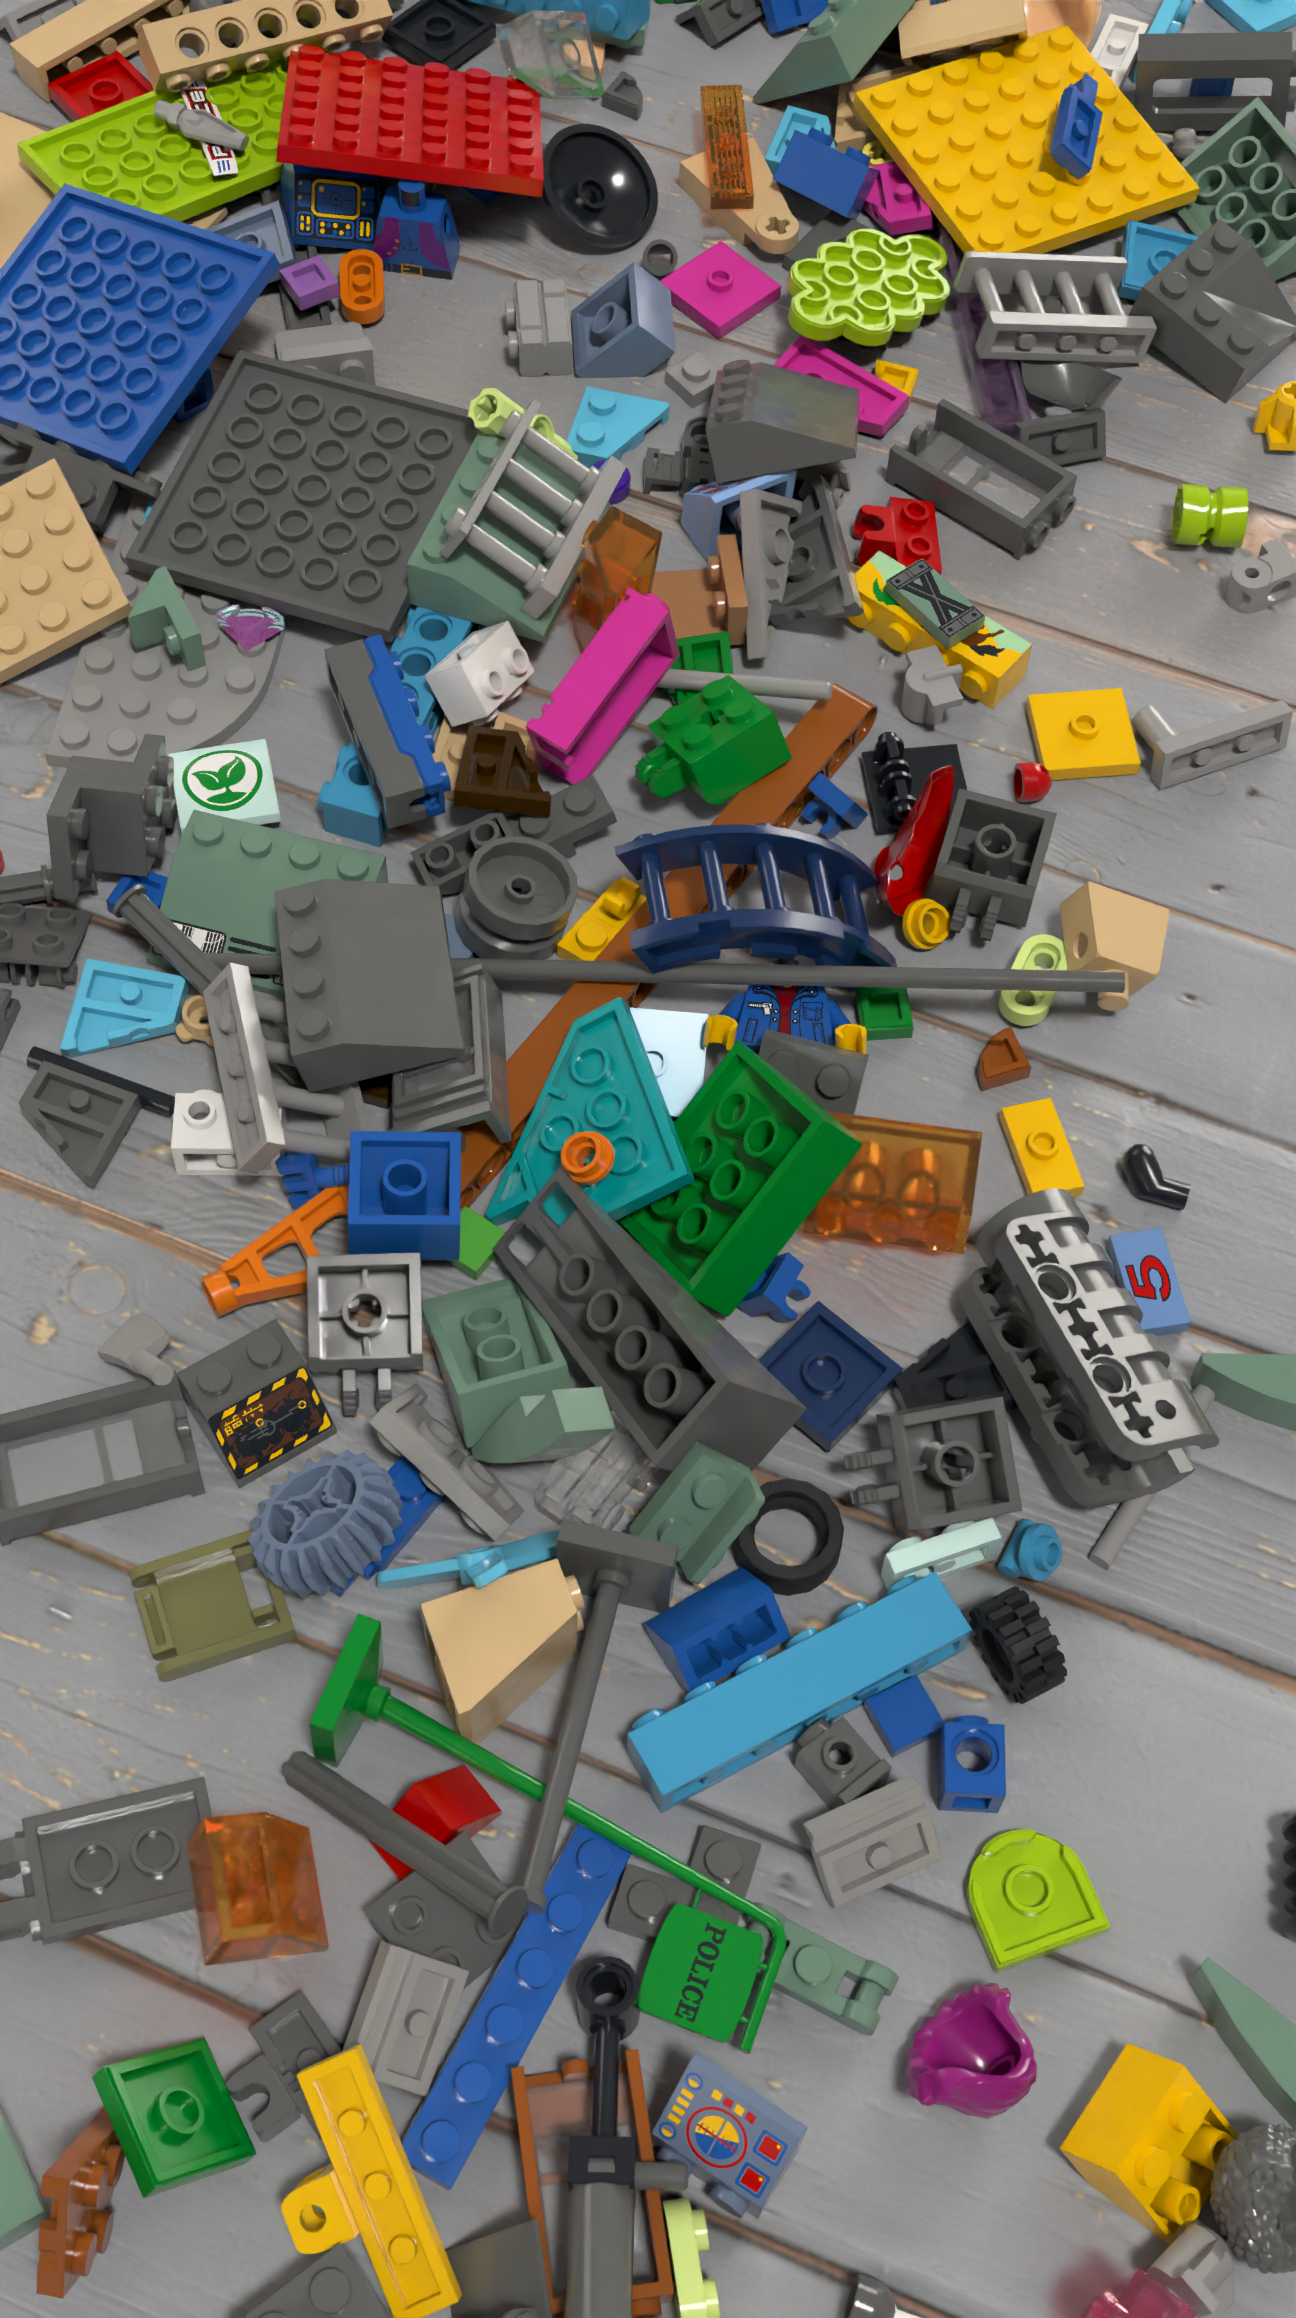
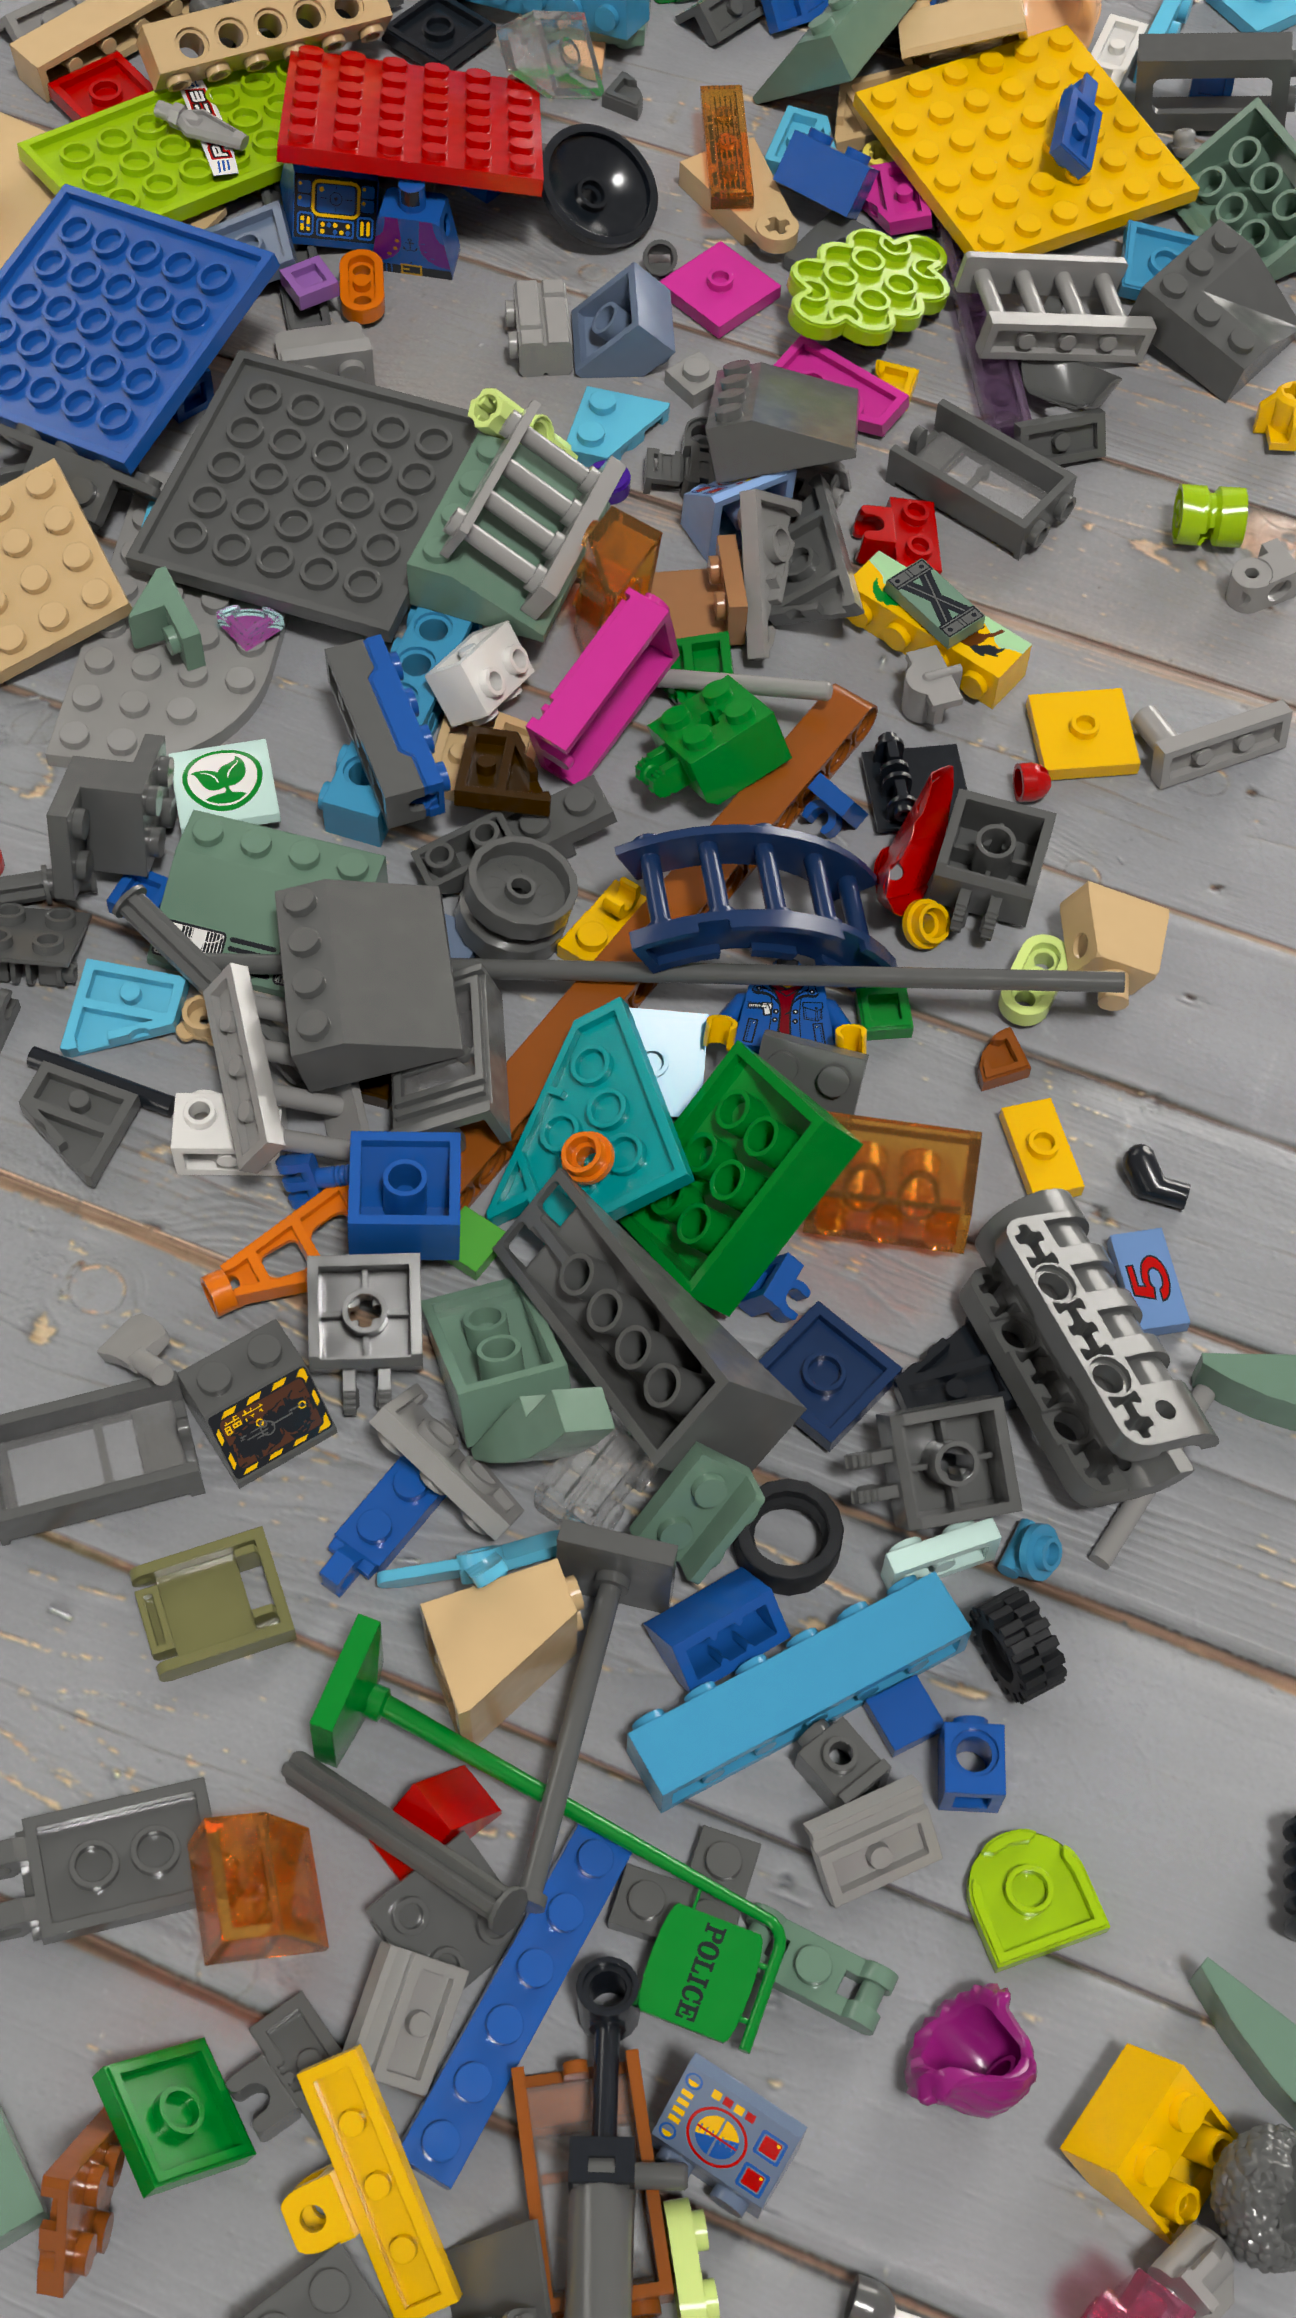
(325, 1523): sand blue gear -> none

